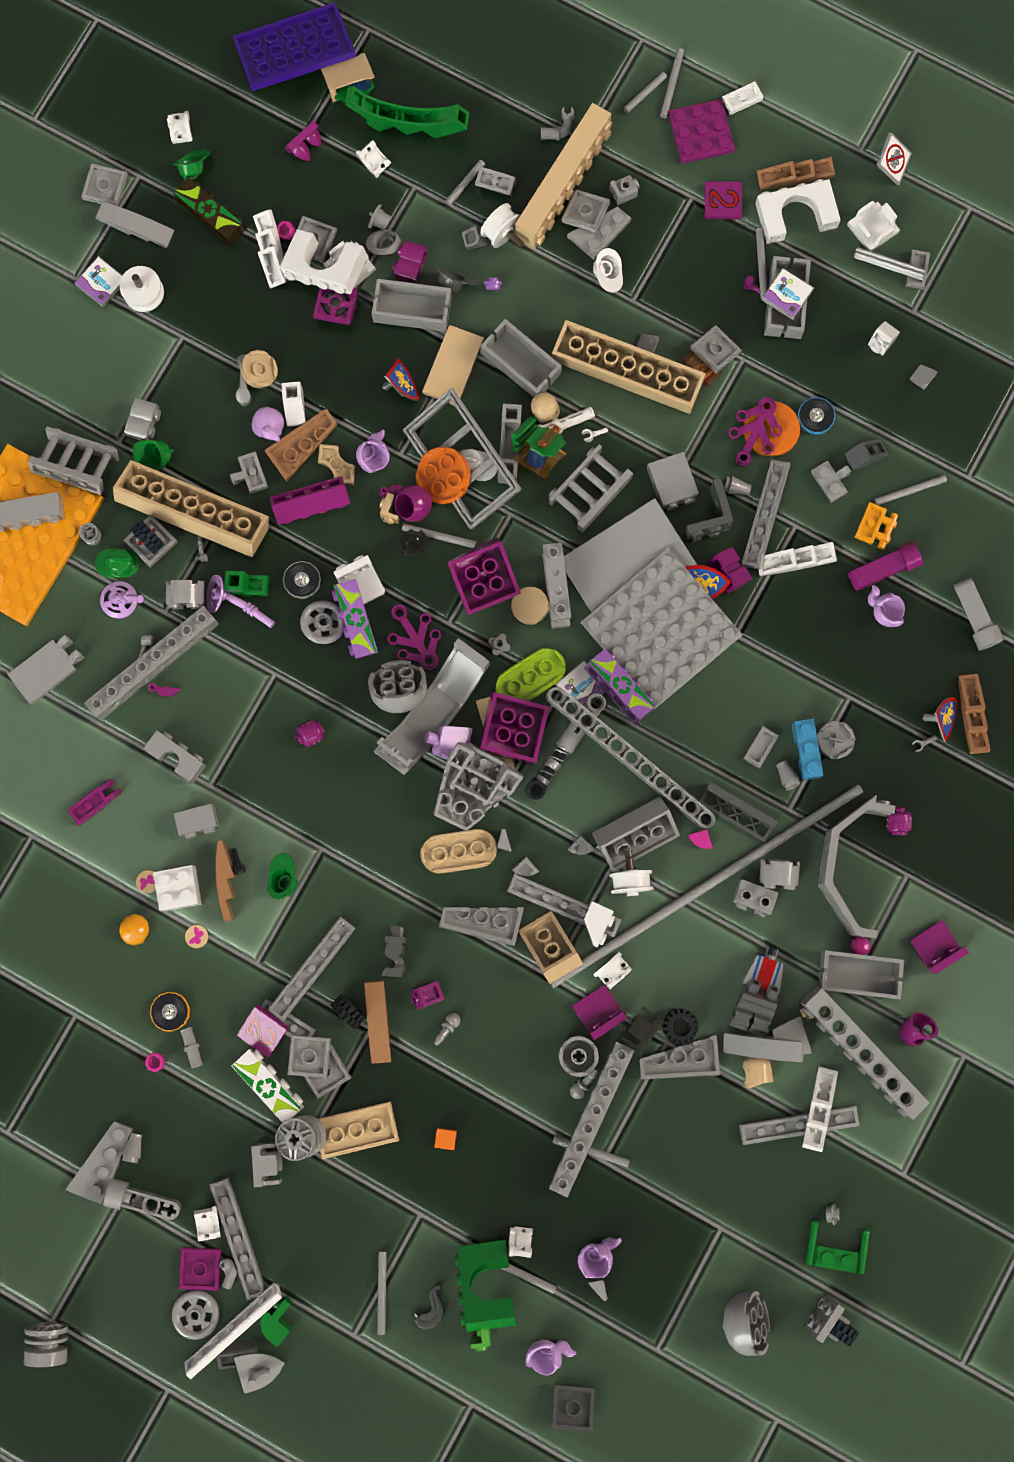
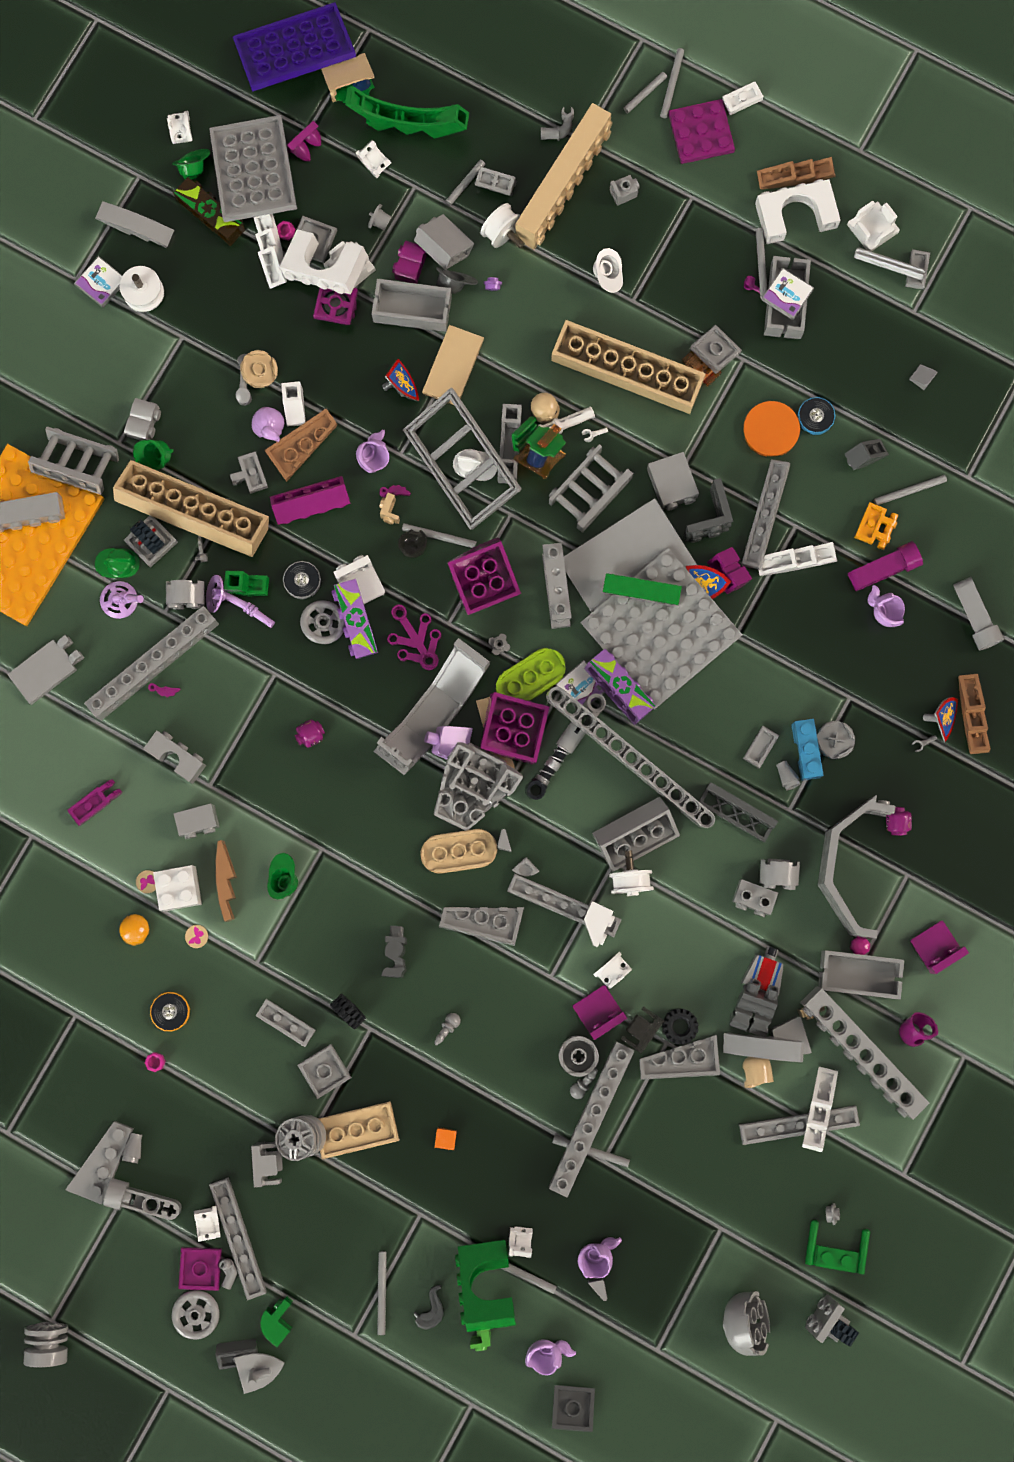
(90, 530): light grey wheel -> none
(104, 185): light grey plate -> none
(146, 640): light grey hand -> none
(191, 1047): light grey pin -> none
(232, 1330): white tile -> none
(237, 862): black hand -> none
(252, 168): none -> light grey plate
(262, 1031): tile -> none
(267, 1085): white brick -> none
(309, 1056): light grey tile -> none
(311, 969): light grey tile -> none
(330, 457): tan tile -> none
(377, 1021): medium nougat slope -> none
(383, 242): light grey hat -> none
(398, 686): light grey cylinder -> none
(413, 503): magenta helmet -> none
(427, 995): magenta bracket -> none
(443, 241): none -> light grey brick
(444, 474): orange tile -> none
(473, 238): light grey slope -> none
(520, 359): light grey piece -> none
(530, 605): tan tile -> none
(550, 947): tan slope -> none
(581, 847): light grey tile -> none
(585, 210): light grey plate -> none
(608, 230): light grey wing -> none
(642, 589): none -> green tile
(648, 342): light grey slope -> none
(701, 839): dark pink tile -> none
(712, 882): light grey piece -> none
(723, 200): magenta tile -> none
(735, 486): light grey cone -> none
(756, 428): magenta plant -> none
(830, 481): light grey plate -> none
(883, 338): white slope -> none
(894, 158): piece -> none

